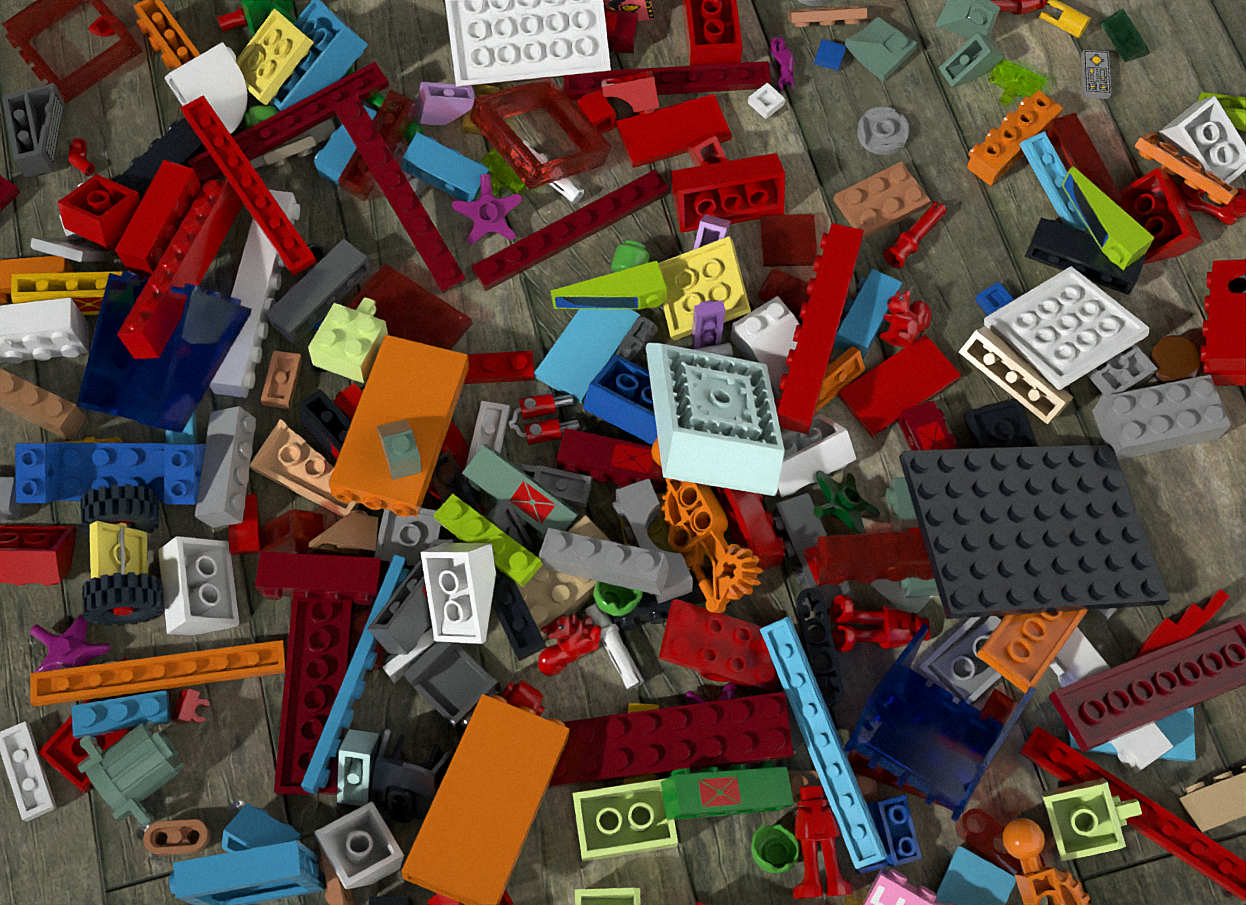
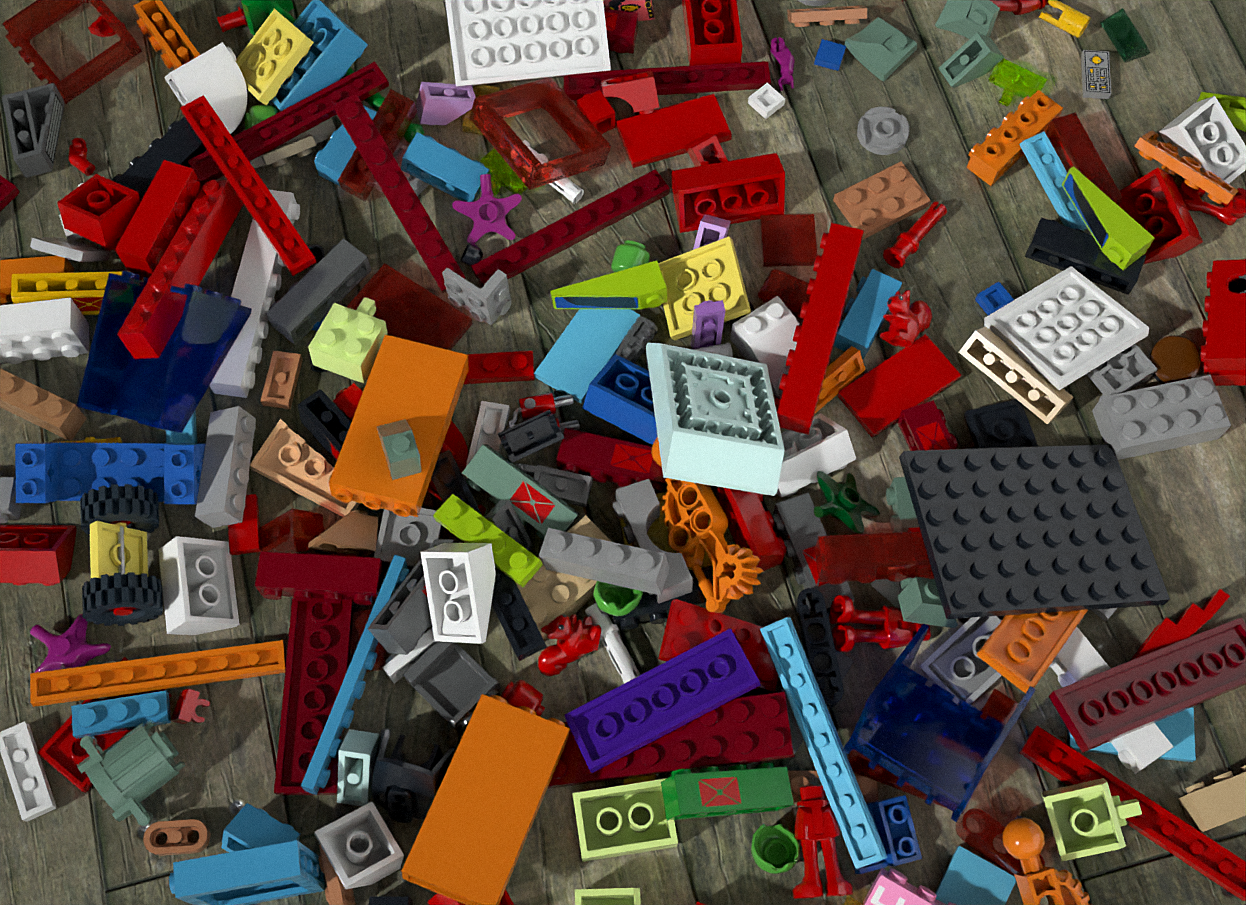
(471, 254): none -> black hinge
(483, 303): none -> light grey bracket
(530, 435): none -> black hinge
(661, 700): none -> dark purple plate
(922, 604): none -> sand green slope

